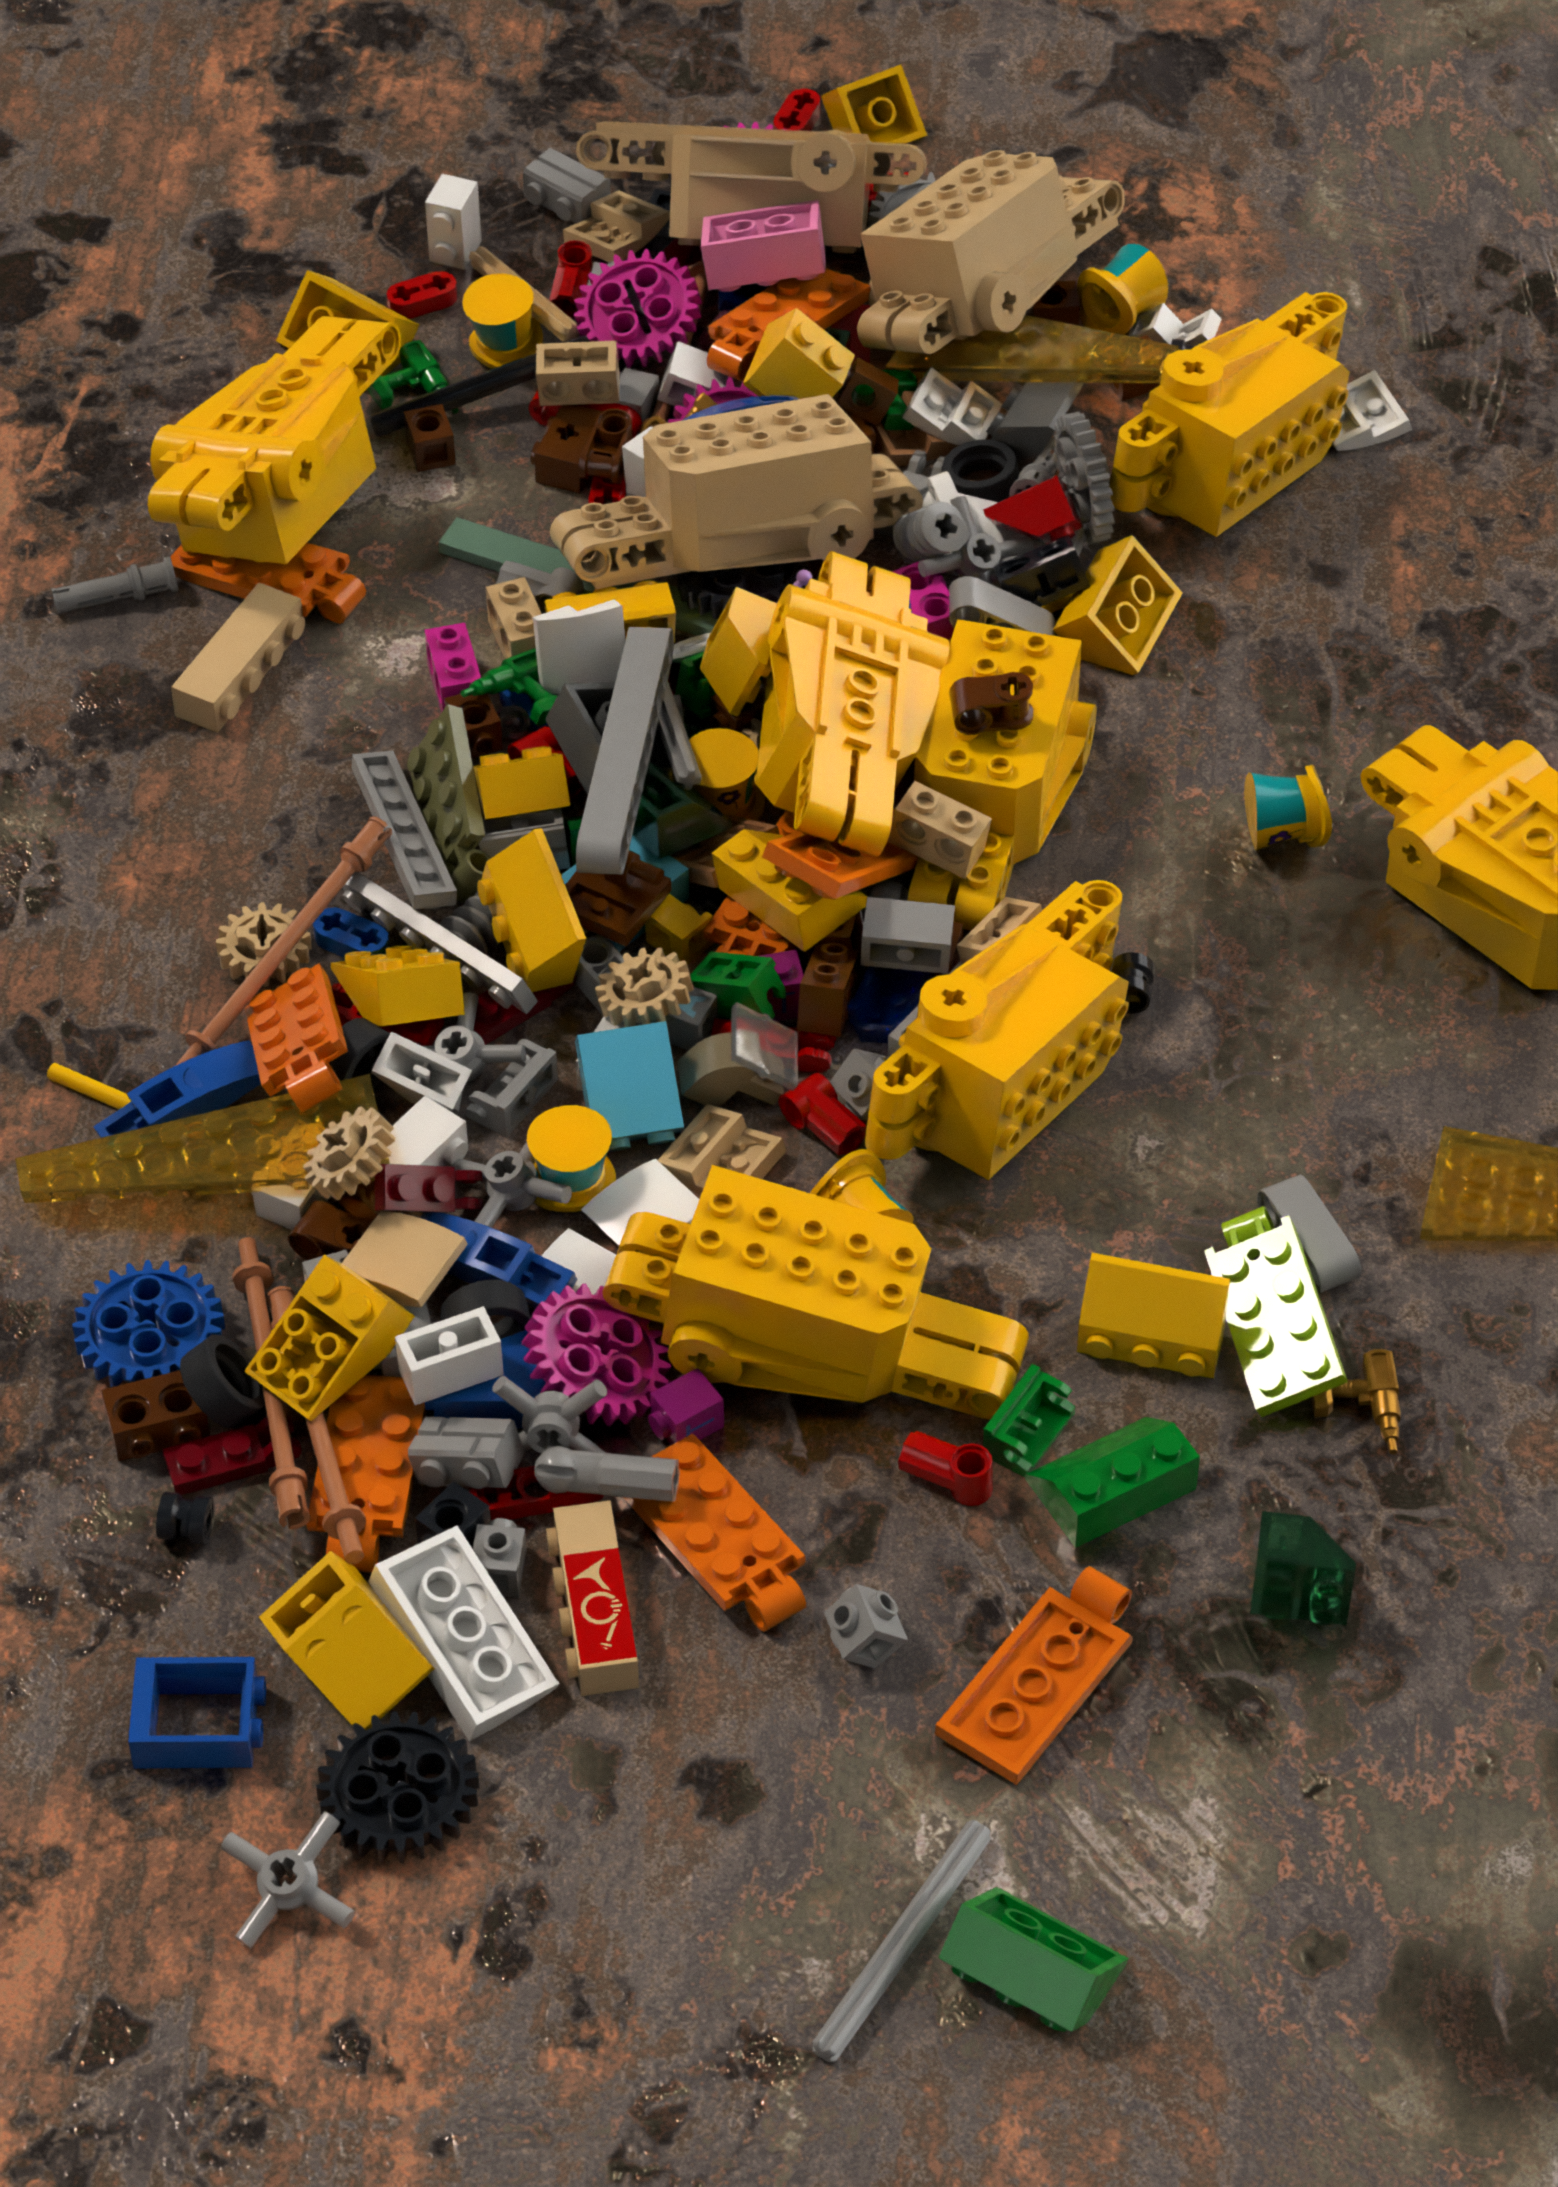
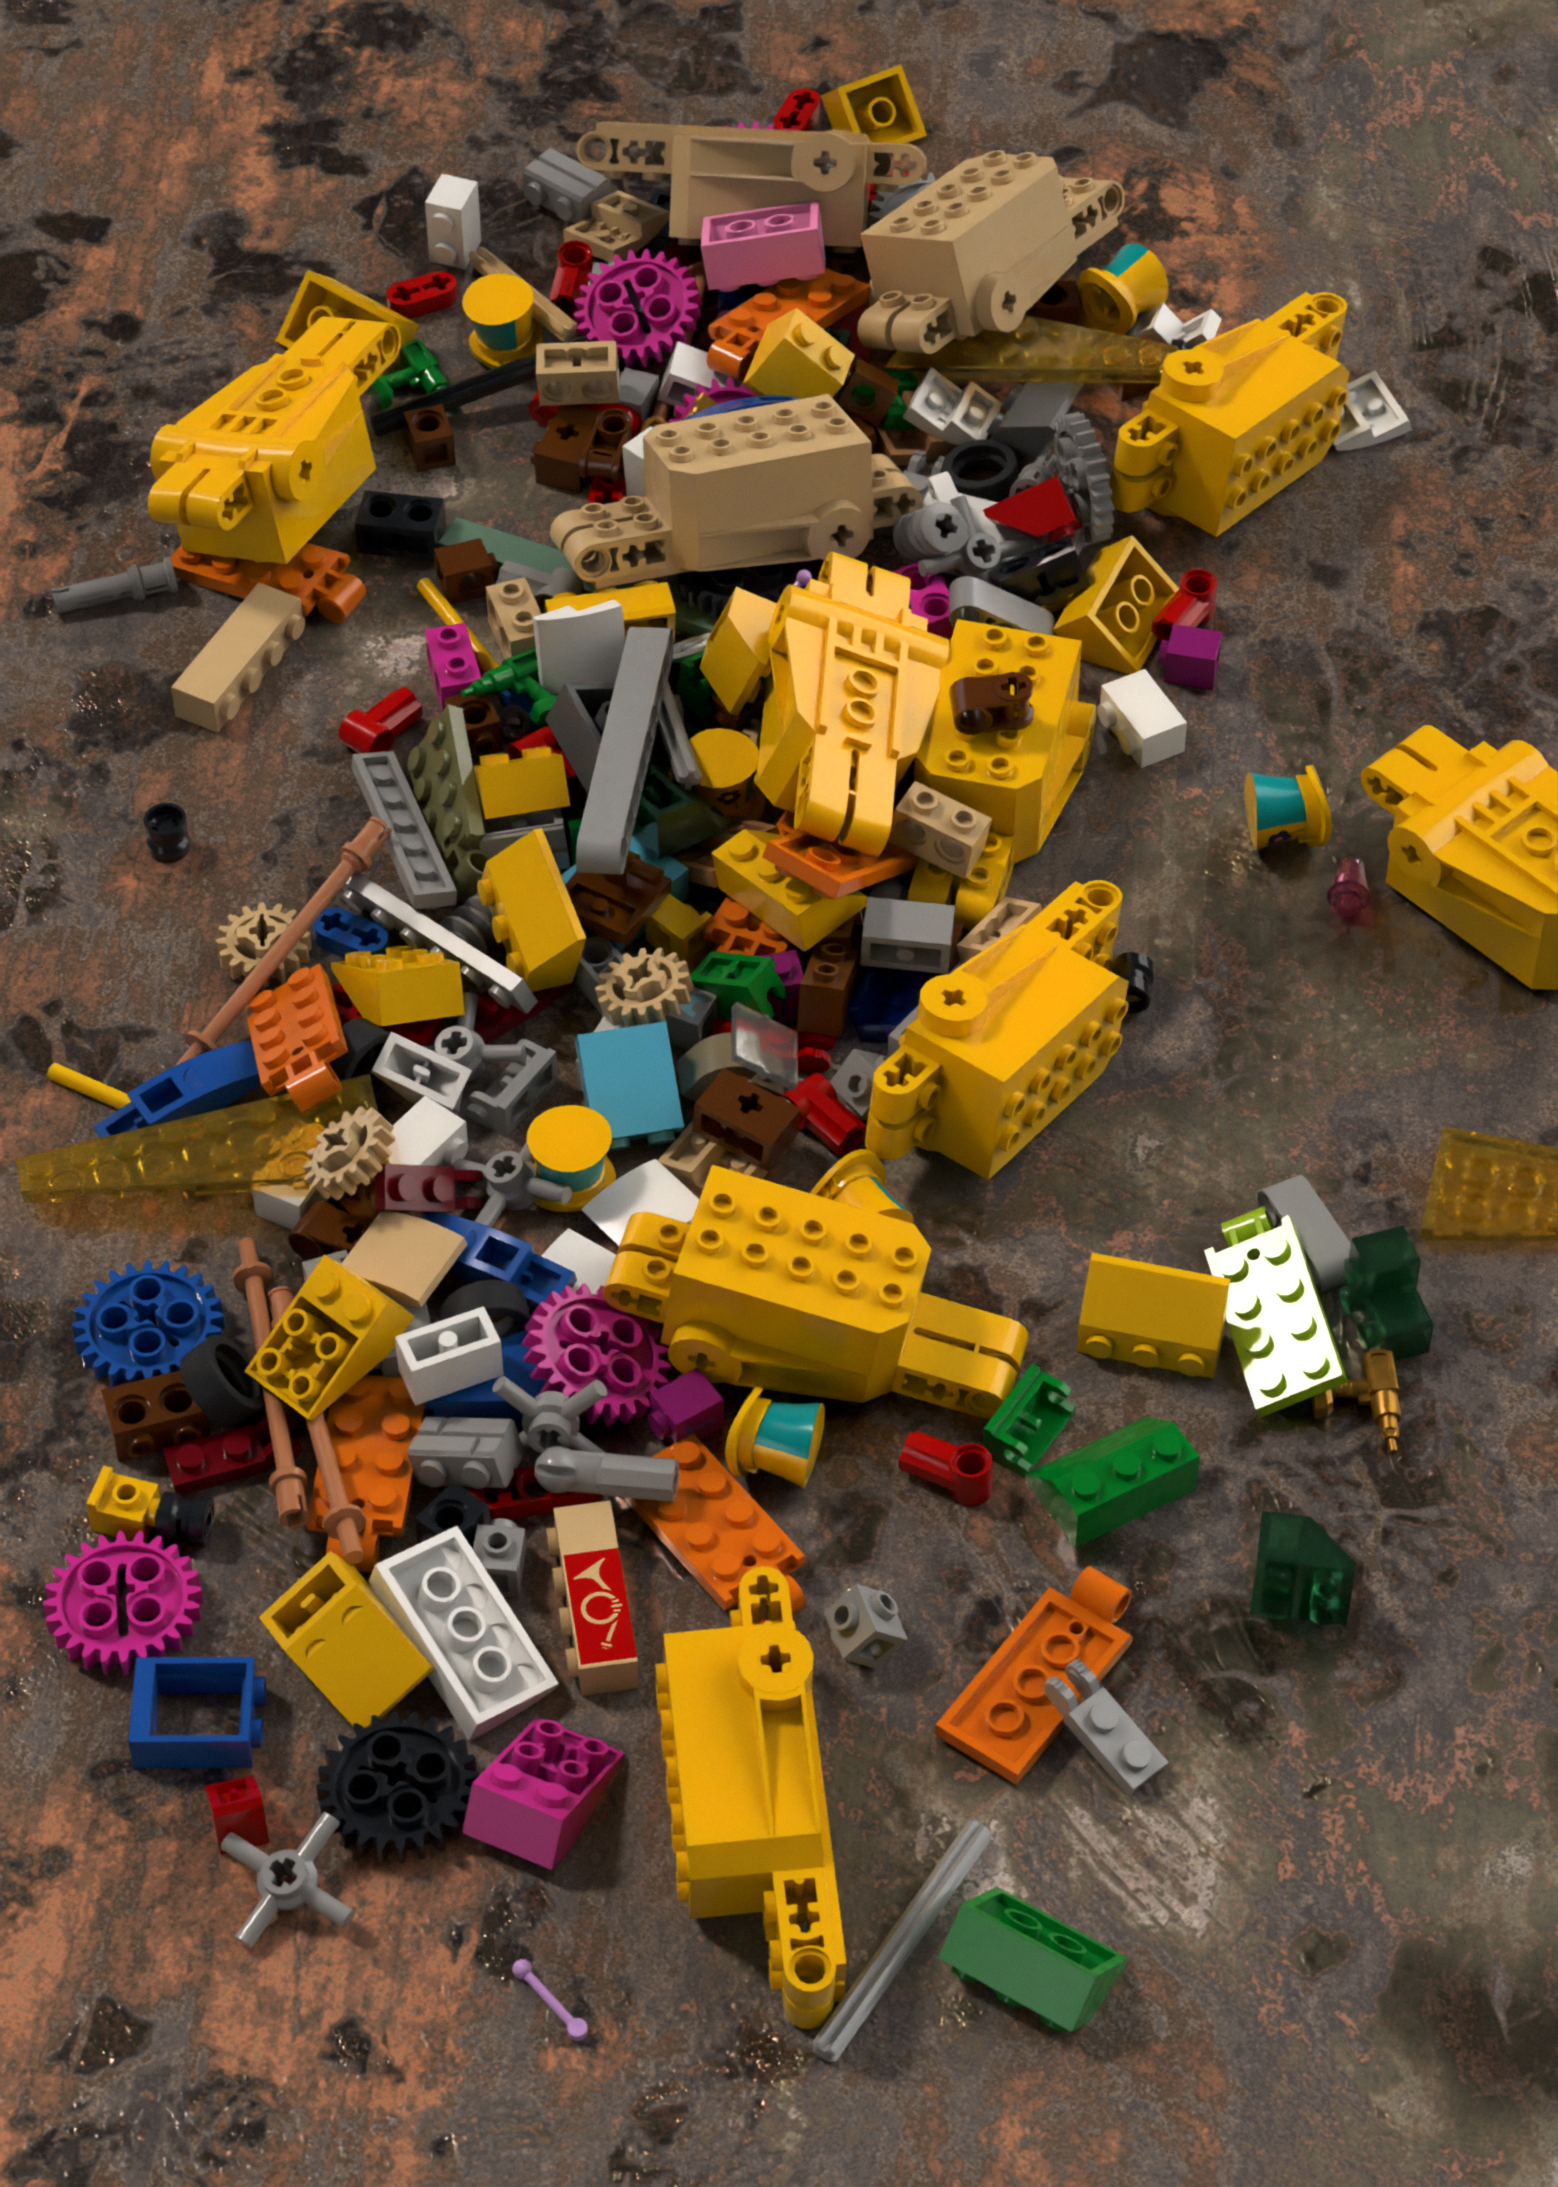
(77, 1605): none -> dark pink gear
(122, 1505): none -> yellow brick
(166, 832): none -> black wheel
(238, 1809): none -> red slope
(382, 723): none -> red piece
(399, 525): none -> black brick
(450, 617): none -> yellow bar
(464, 570): none -> reddish brown brick
(540, 1792): none -> dark pink slope
(576, 2027): none -> lavender hinge
(746, 1119): none -> reddish brown brick
(752, 1790): none -> yellow piece
(775, 1438): none -> yellow hat
(1105, 1728): none -> light grey hinge
(1142, 718): none -> white brick
(1190, 604): none -> red piece
(1191, 656): none -> magenta brick
(1349, 888): none -> clear pink cone
(1384, 1294): none -> clear green brick

